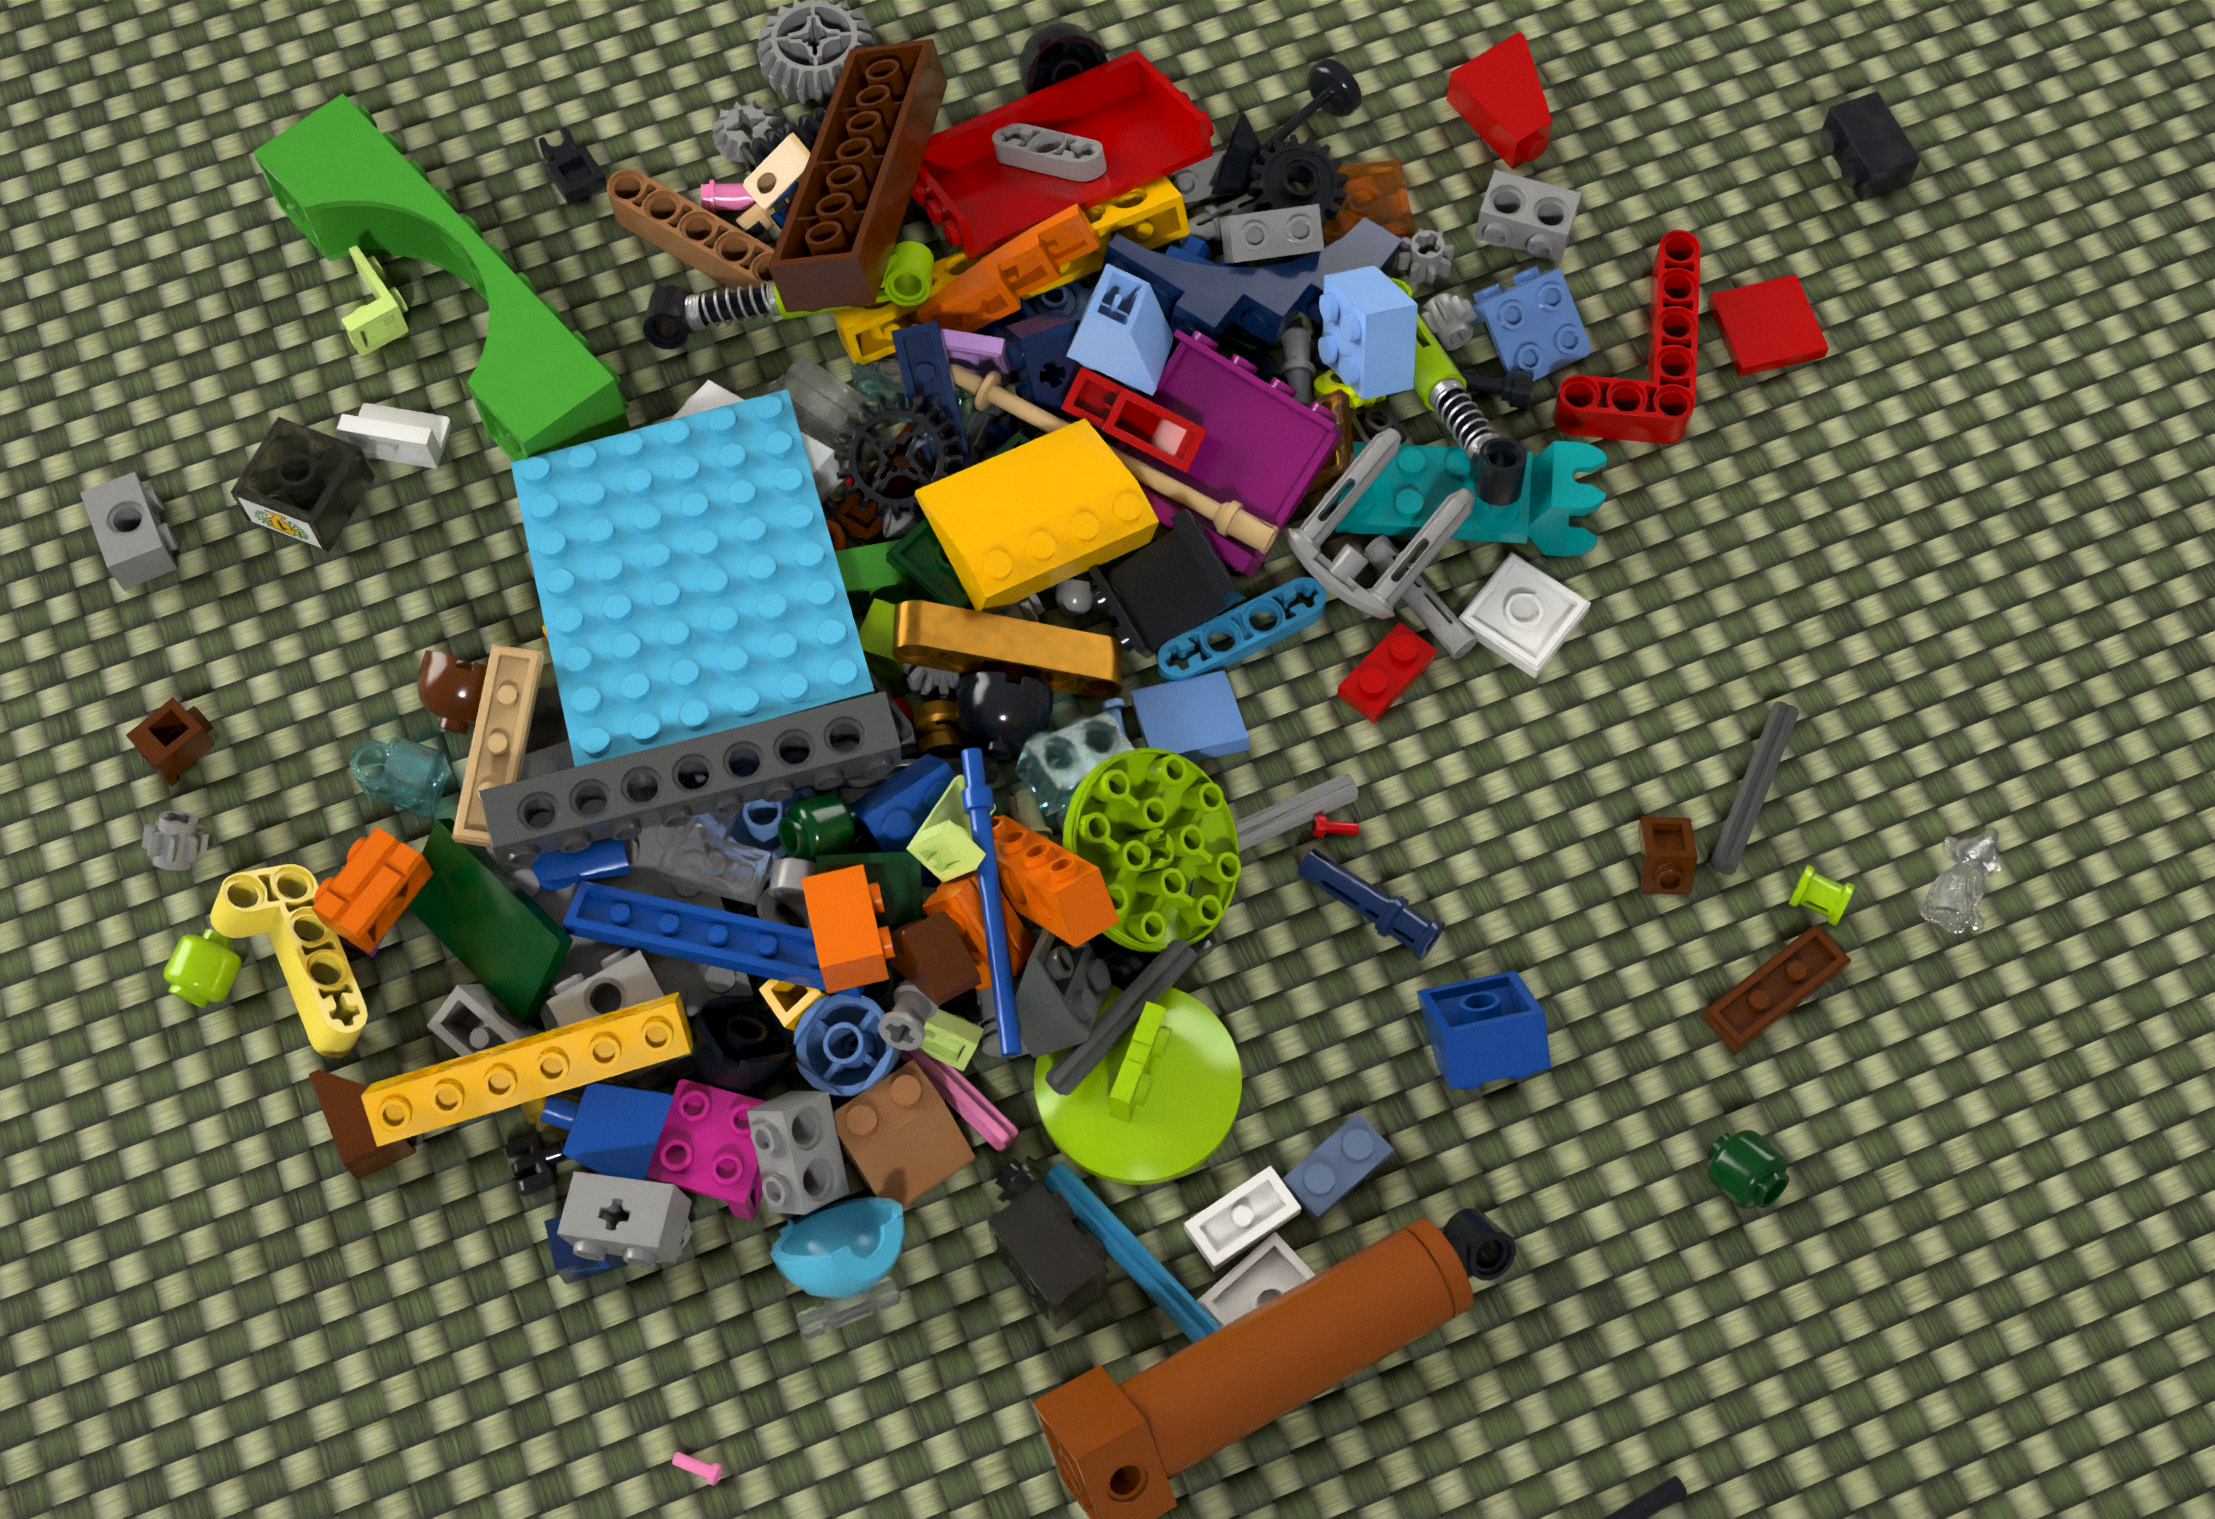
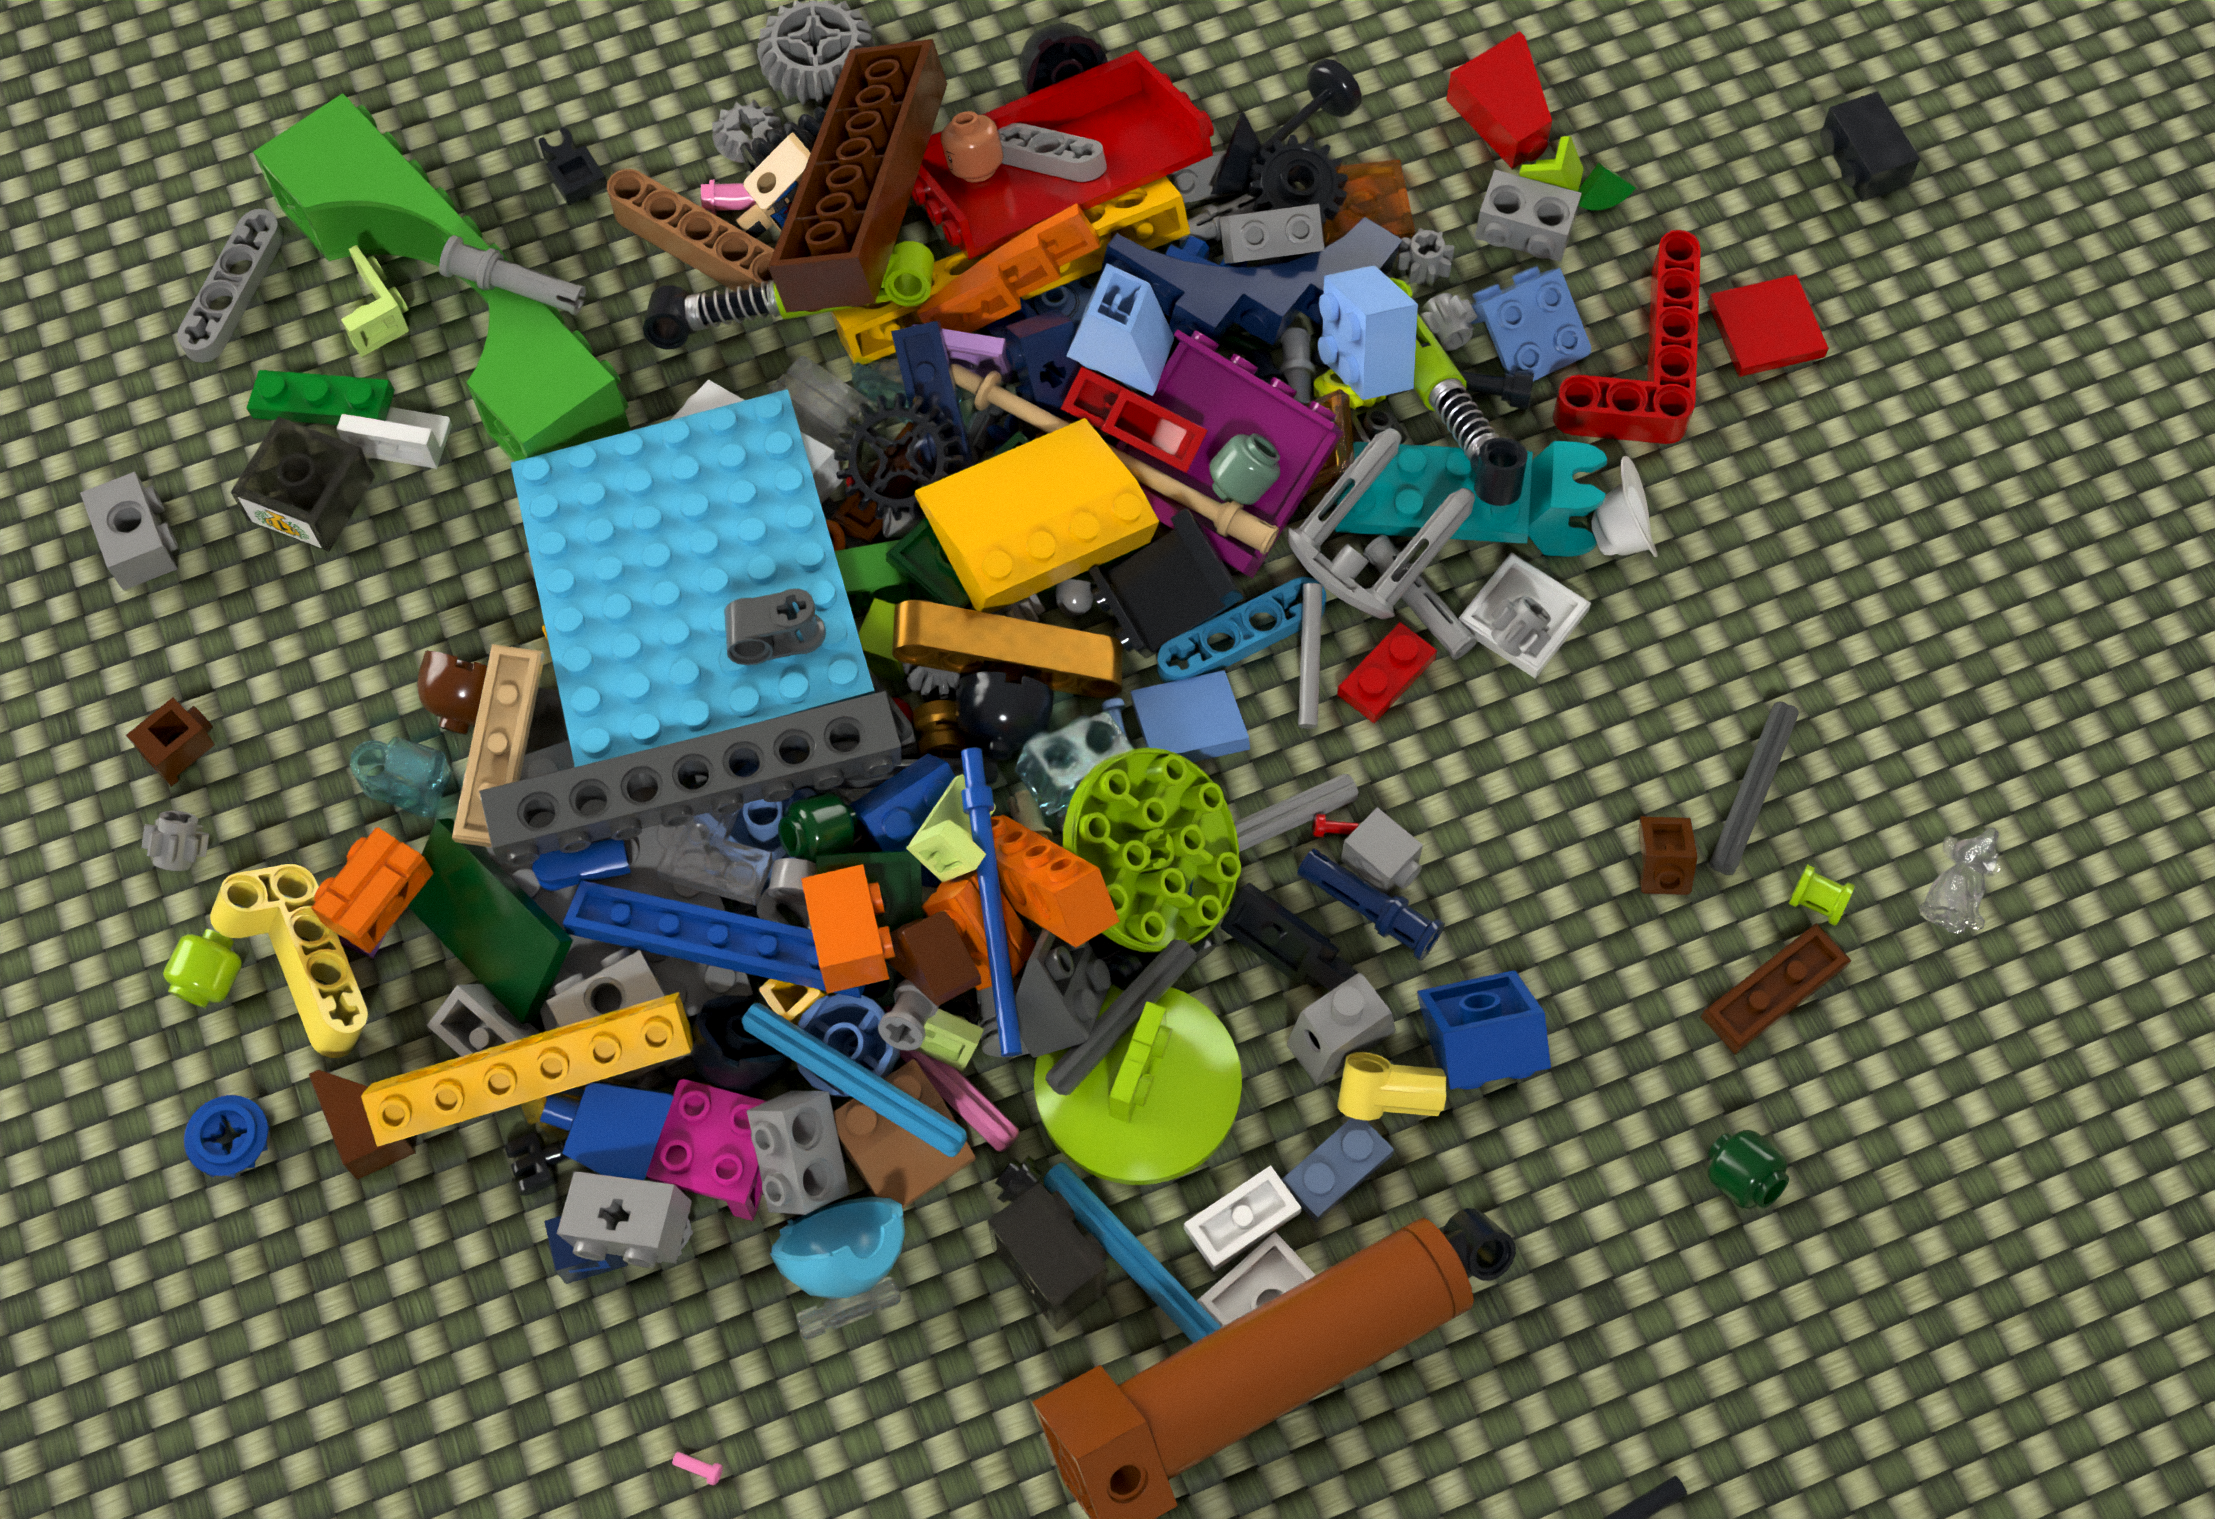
(210, 1123): none -> blue gear
(223, 283): none -> light grey beam
(318, 397): none -> green plate
(492, 271): none -> light grey pin
(768, 625): none -> dark grey piece
(855, 1080): none -> dark azure axle
(972, 146): none -> nougat head
(1245, 468): none -> sand green head
(1285, 940): none -> black hinge
(1310, 656): none -> light grey bar
(1344, 1023): none -> light grey torso
(1377, 1086): none -> light yellow piece
(1382, 853): none -> light grey brick
(1520, 626): none -> light grey gear
(1562, 171): none -> lime panel
(1604, 189): none -> green tile
(1623, 519): none -> white piece

